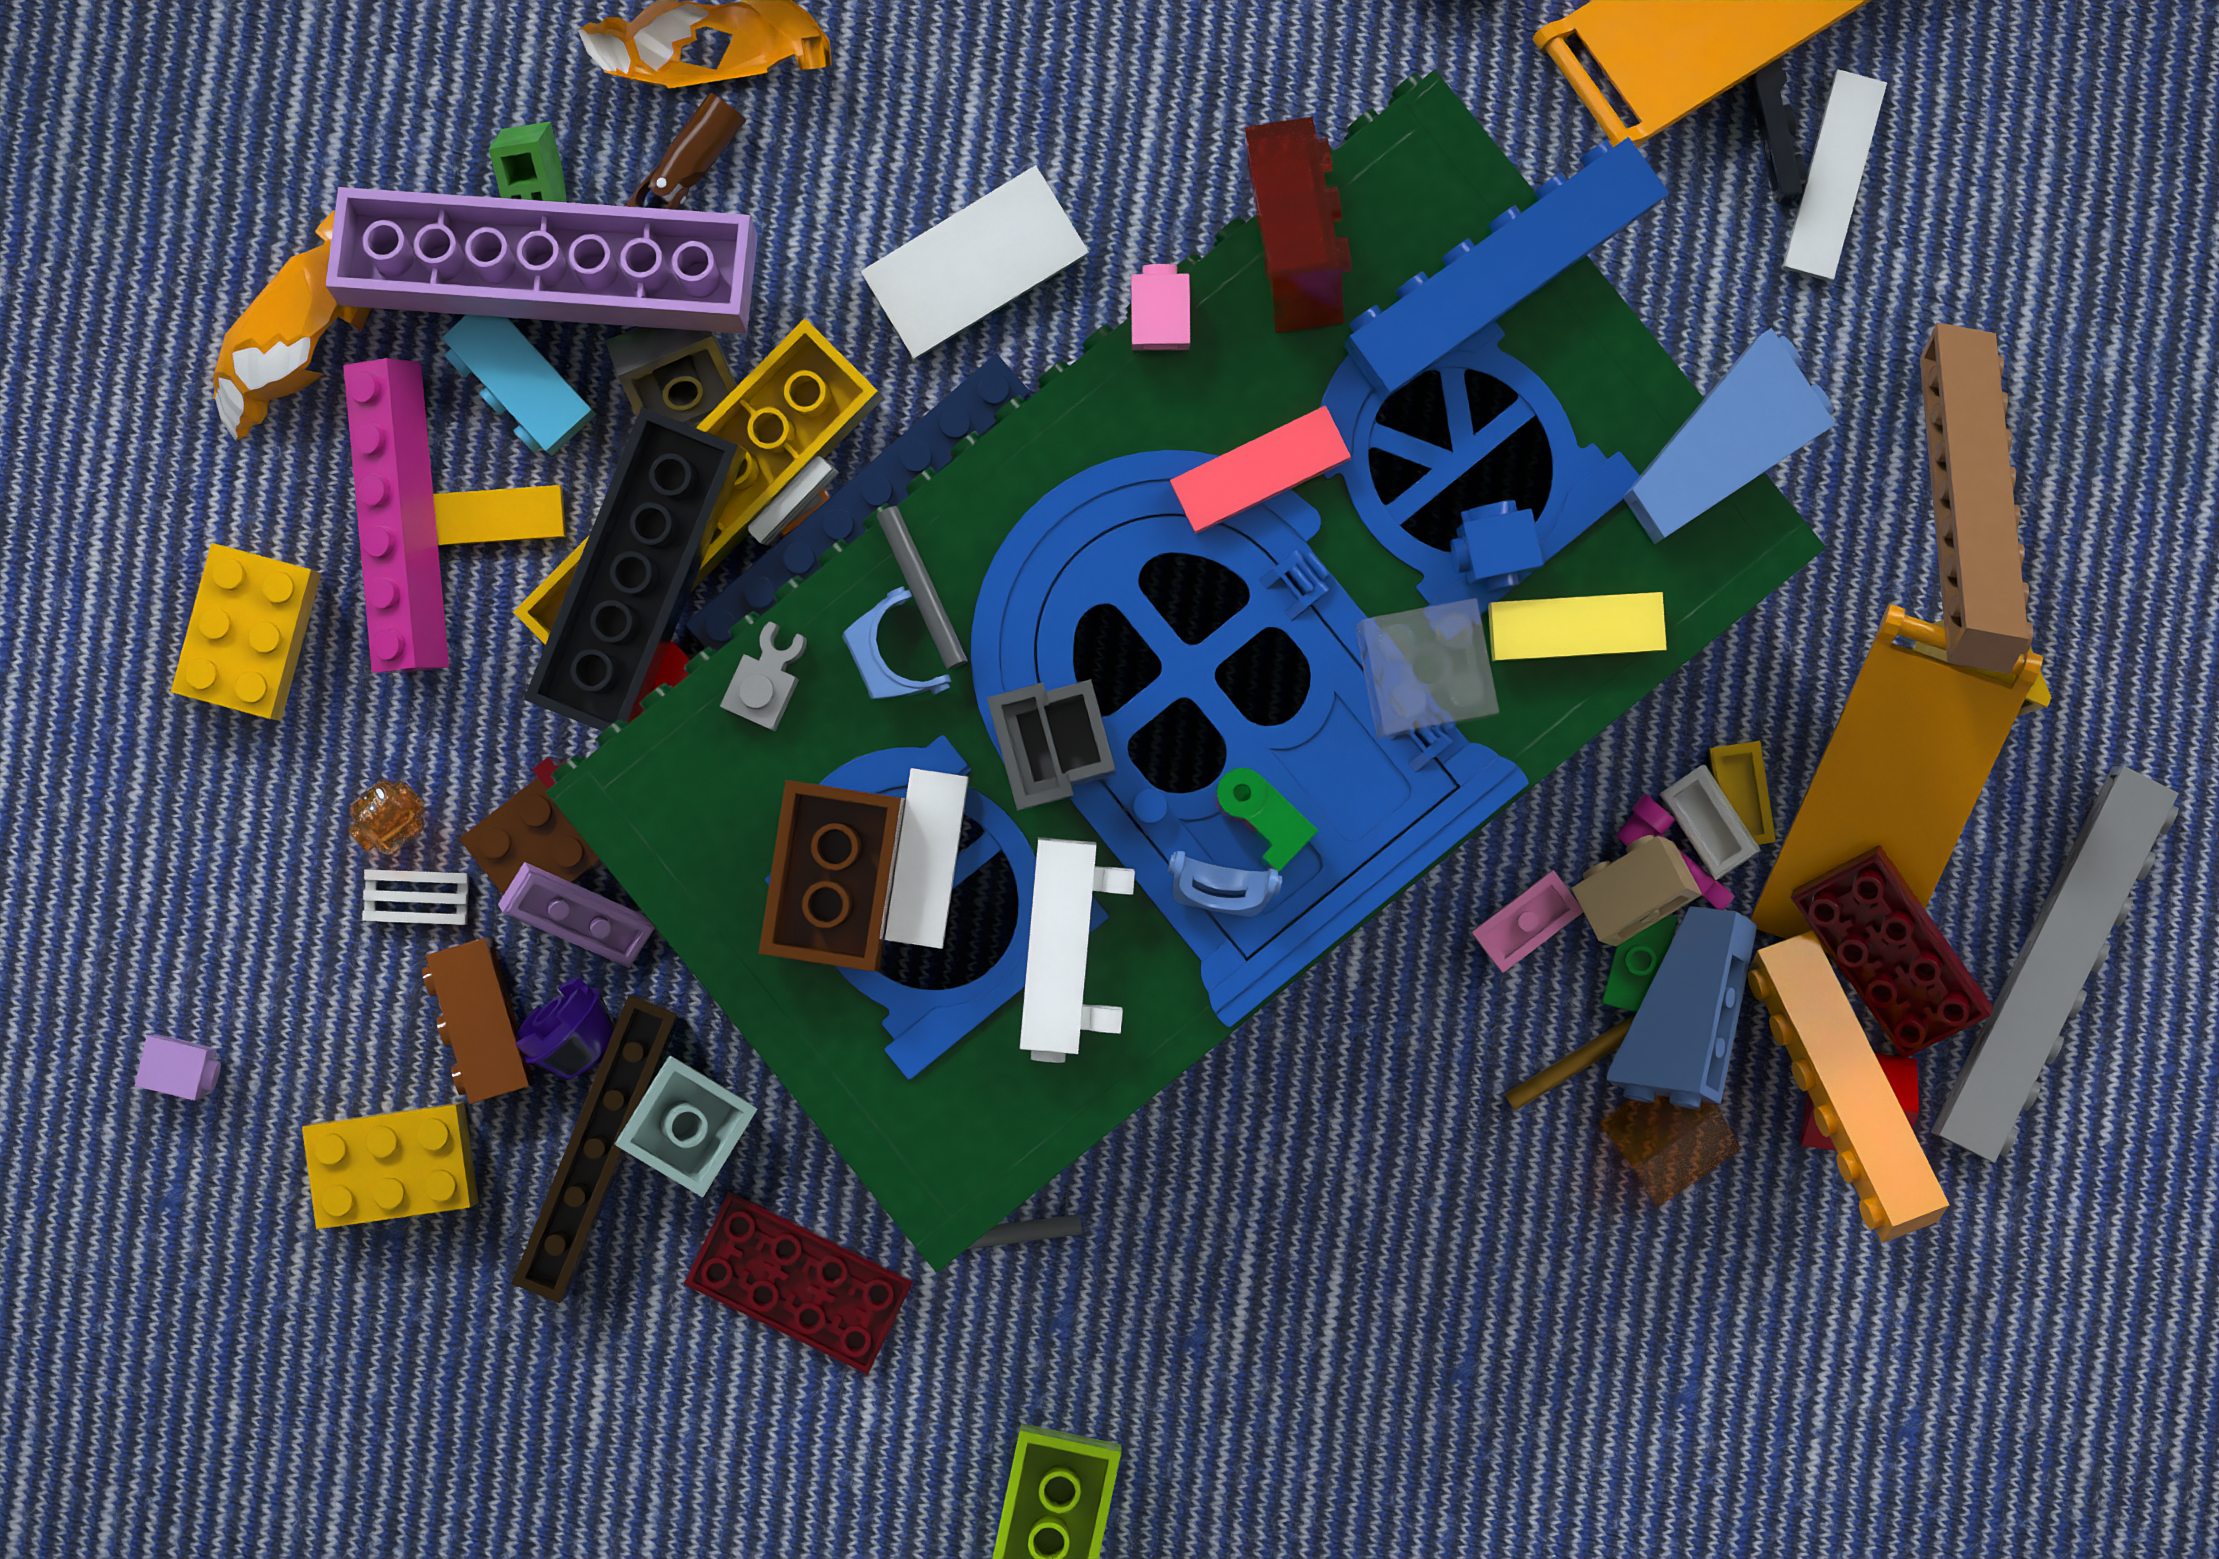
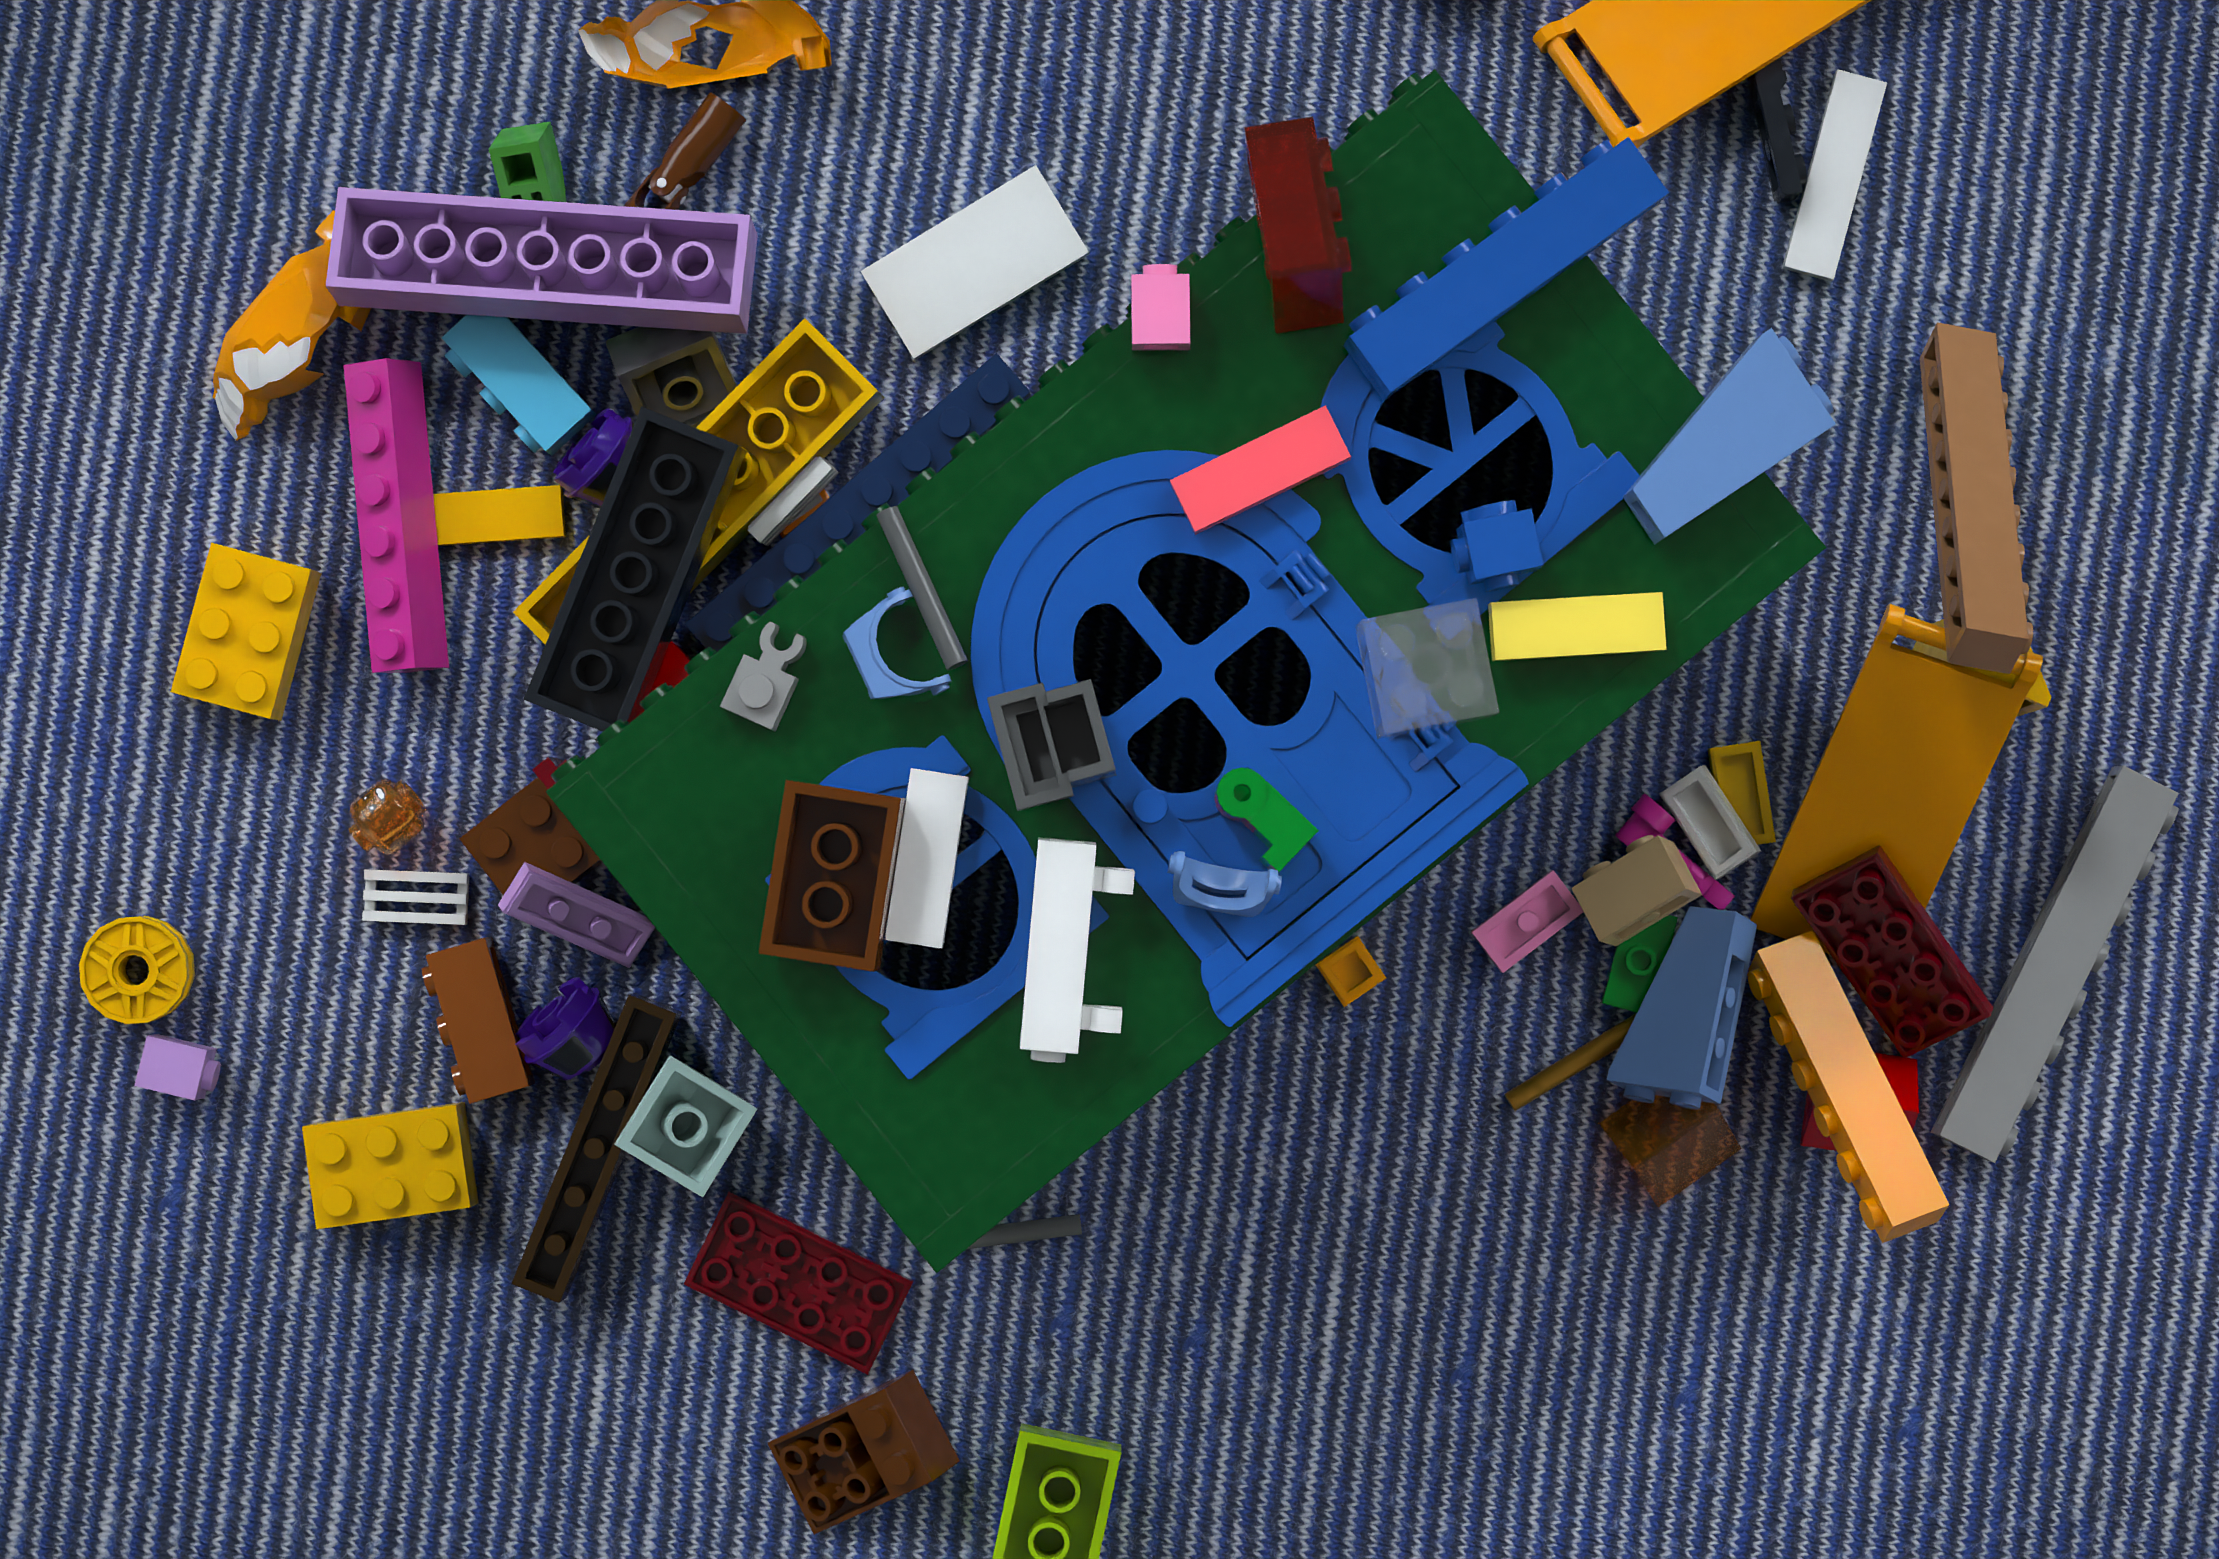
(105, 976): none -> yellow wheel
(591, 463): none -> dark purple cone
(864, 1452): none -> reddish brown slope
(1350, 971): none -> light orange tile

